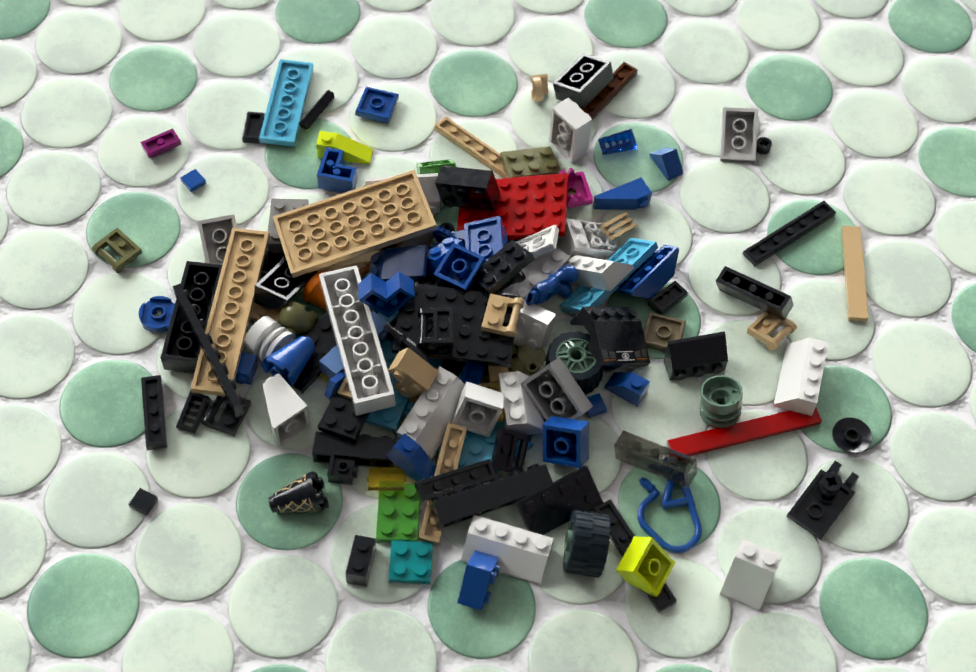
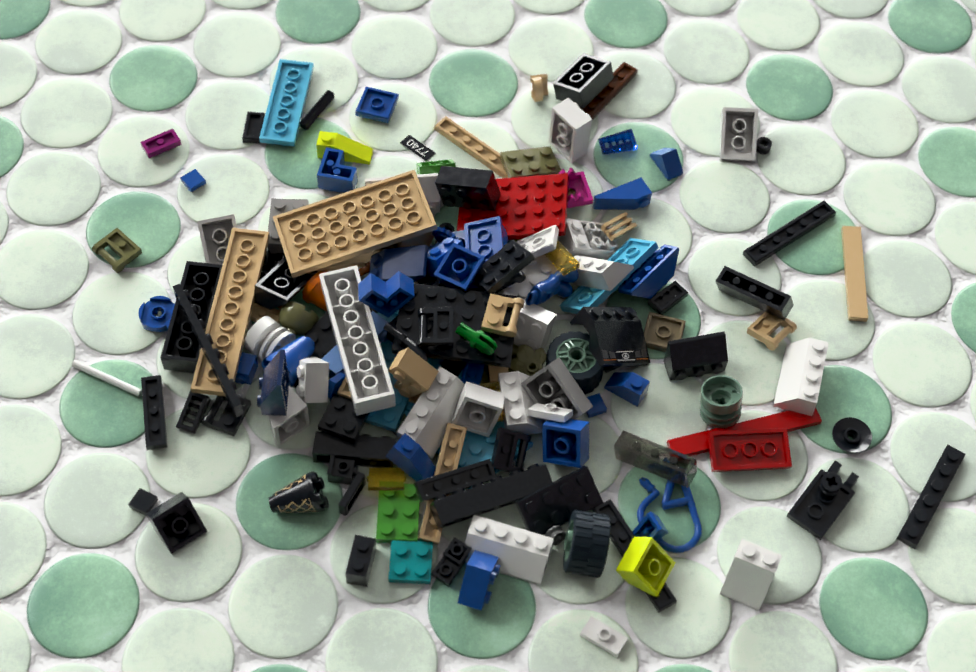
(107, 378): none -> white bar
(176, 522): none -> black slope
(274, 386): none -> dark blue slope
(313, 380): none -> white slope
(352, 494): none -> black tile
(417, 147): none -> black sticker
(451, 562): none -> black slope
(477, 339): none -> green arm
(550, 412): none -> white plate
(556, 533): none -> dark grey bush
(562, 259): none -> clear yellow tile
(603, 636): none -> white plate
(650, 527): none -> blue slope
(749, 450): none -> red plate
(931, 496): none -> black plate

